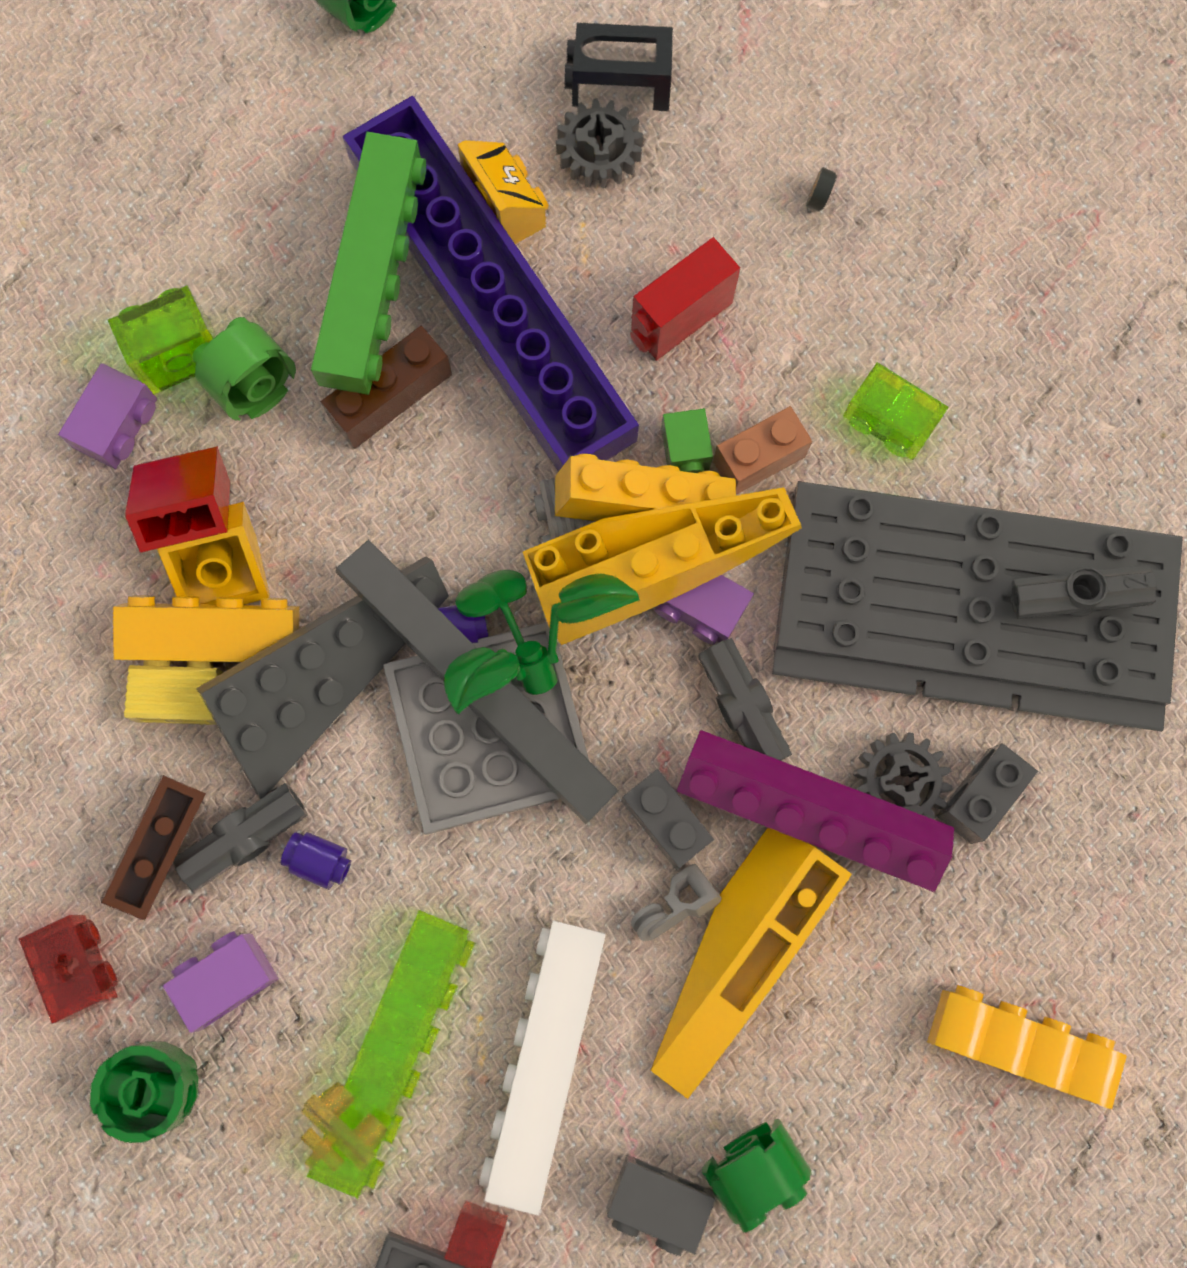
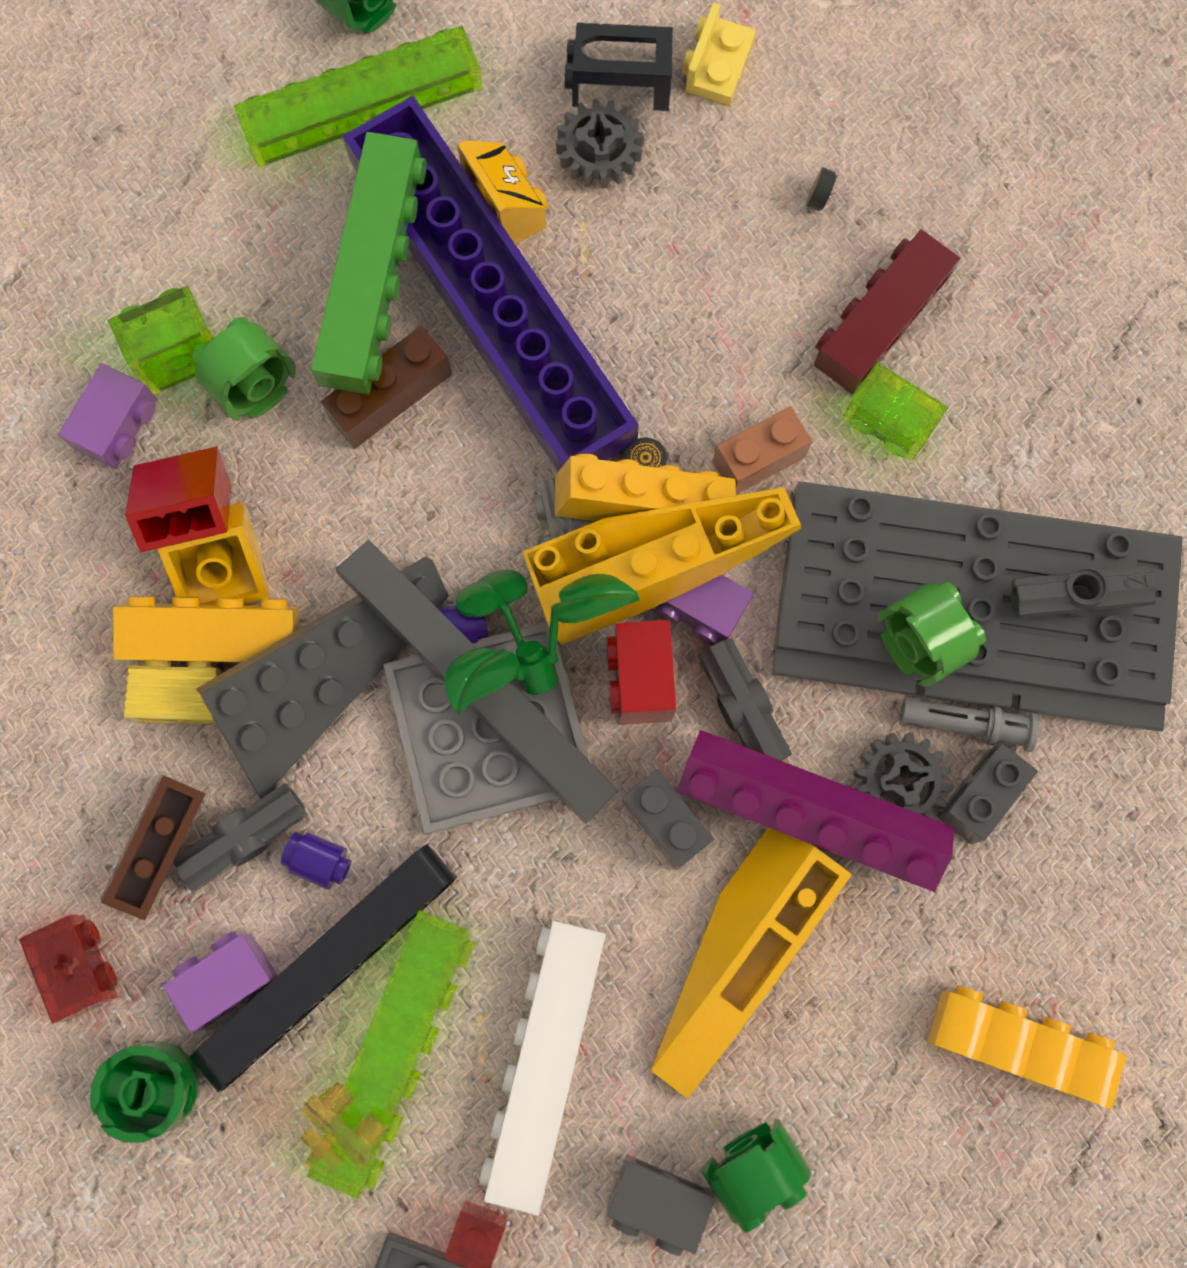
(322, 968): none -> black beam
(343, 98): none -> clear neon green brick
(644, 672): none -> red brick
(646, 452): none -> pearl dark grey tile
(652, 920): light grey piece -> none
(683, 299): red brick -> none
(687, 440): bright green brick -> none
(719, 57): none -> light yellow bracket
(886, 310): none -> dark red brick
(931, 633): none -> bright green brick
(990, 725): none -> light grey pin

